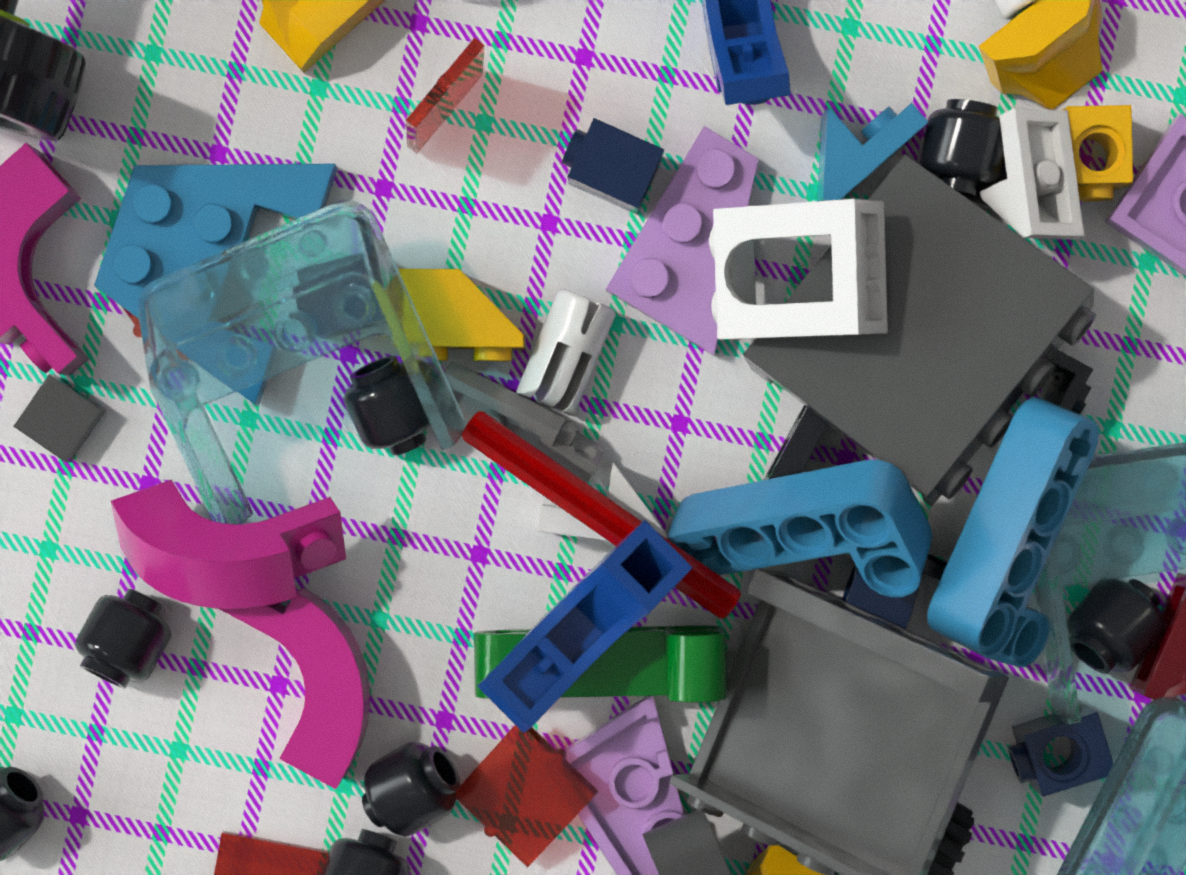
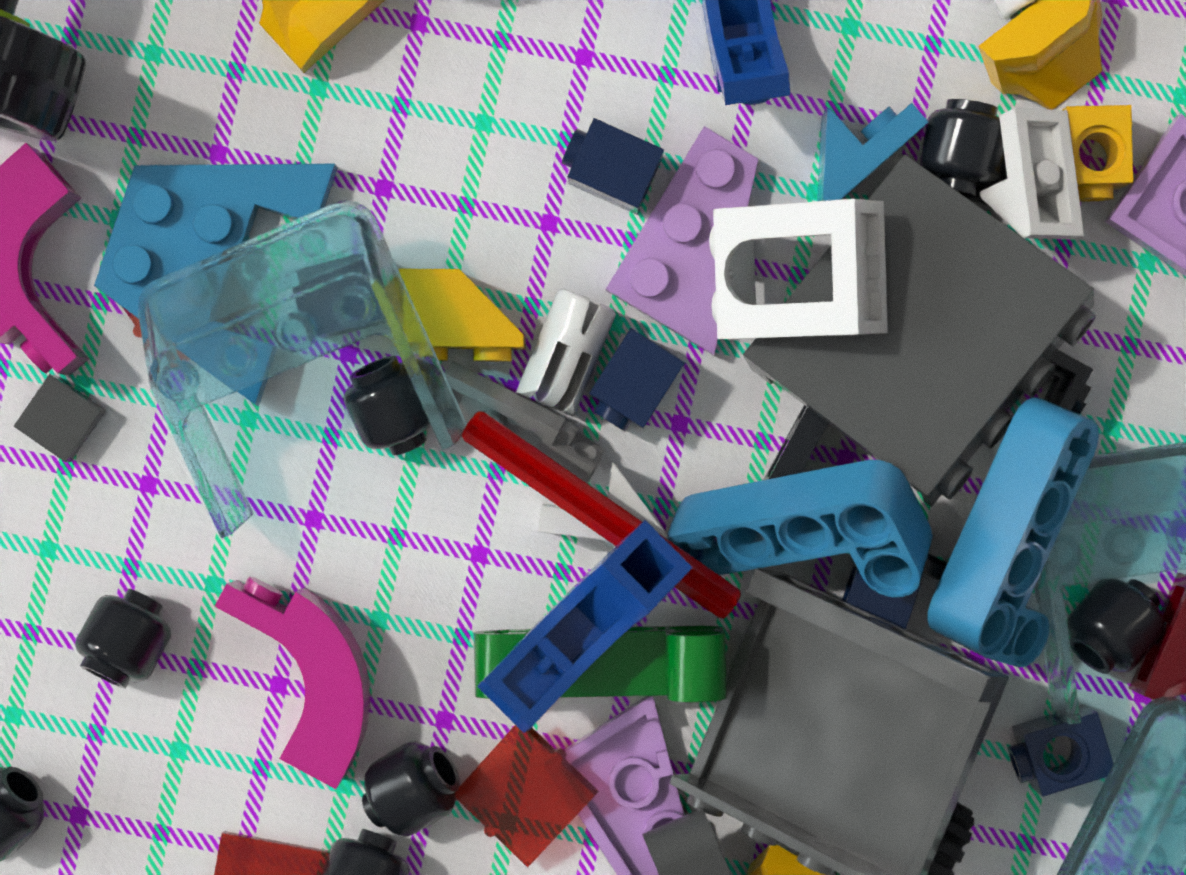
(223, 562): dark pink arch -> none
(445, 96): clear red piece -> none
(634, 381): none -> dark blue brick

